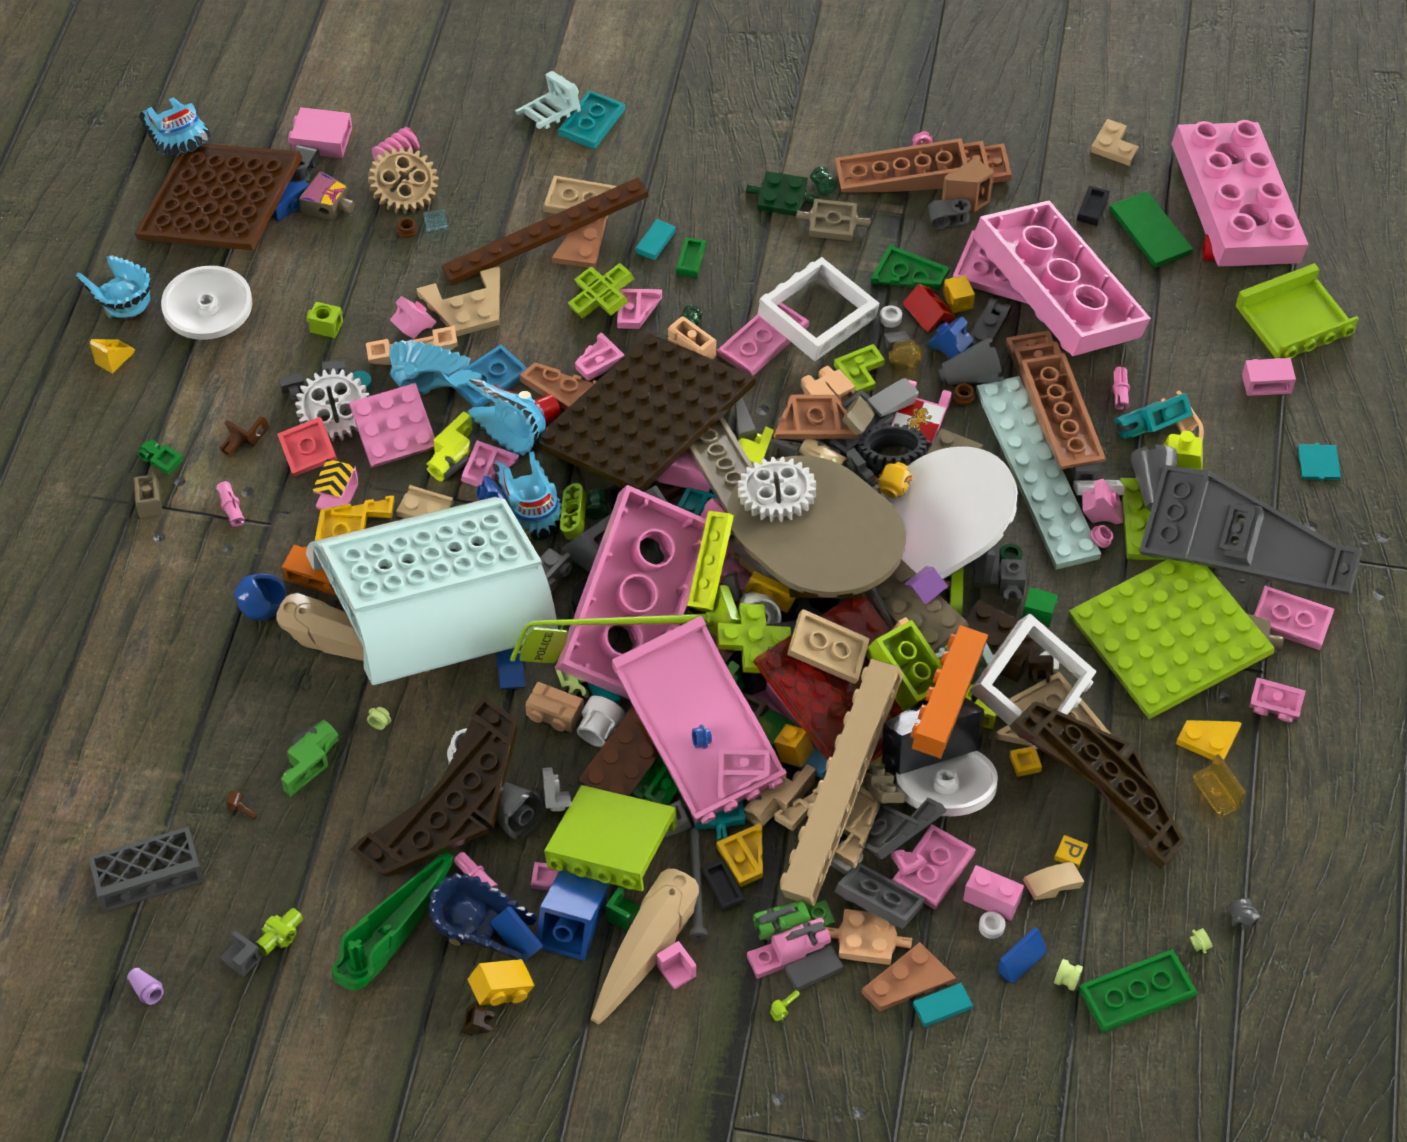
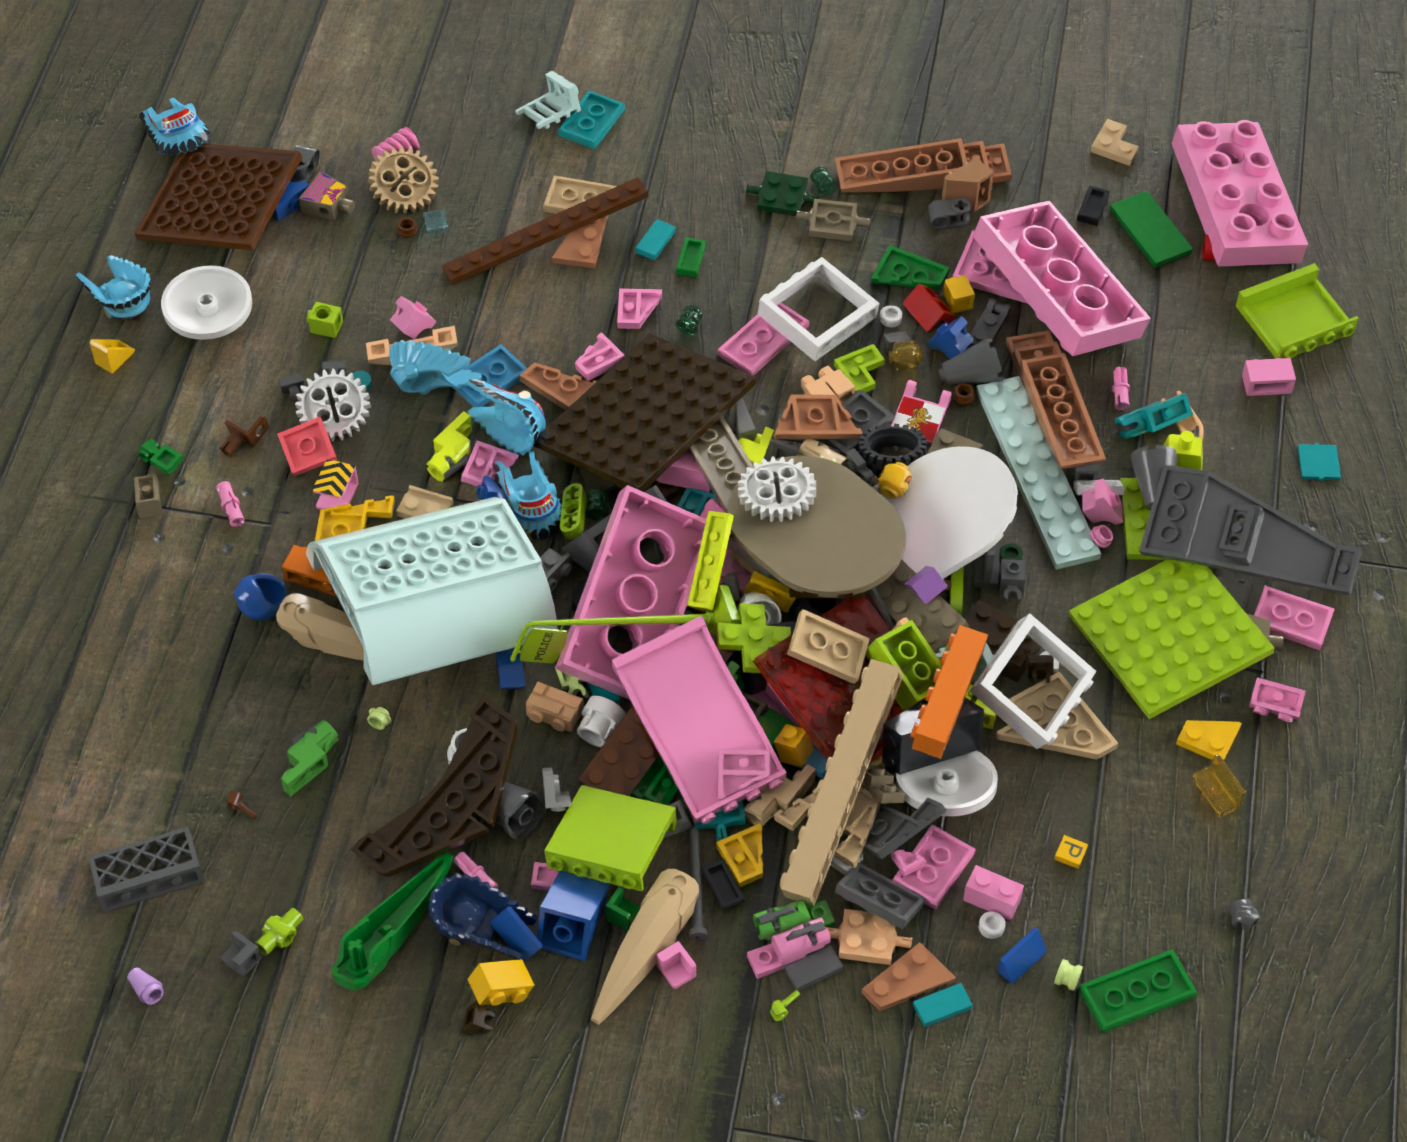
(321, 130): bright pink brick -> none
(393, 425): bright pink plate -> none
(470, 310): tan wing -> none
(550, 407): red plate -> none
(601, 290): lime plate -> none
(692, 337): light nougat brick -> none
(701, 737): blue plate -> none
(858, 415): dark tan slope -> none
(893, 397): light grey slope -> none
(922, 136): bright pink plate -> none
(1025, 761): yellow plate -> none
(1040, 605): green panel -> none
(1051, 880): tan slope -> none
(1118, 778): dark brown wing -> none
(1200, 940): yellowish green plate -> none

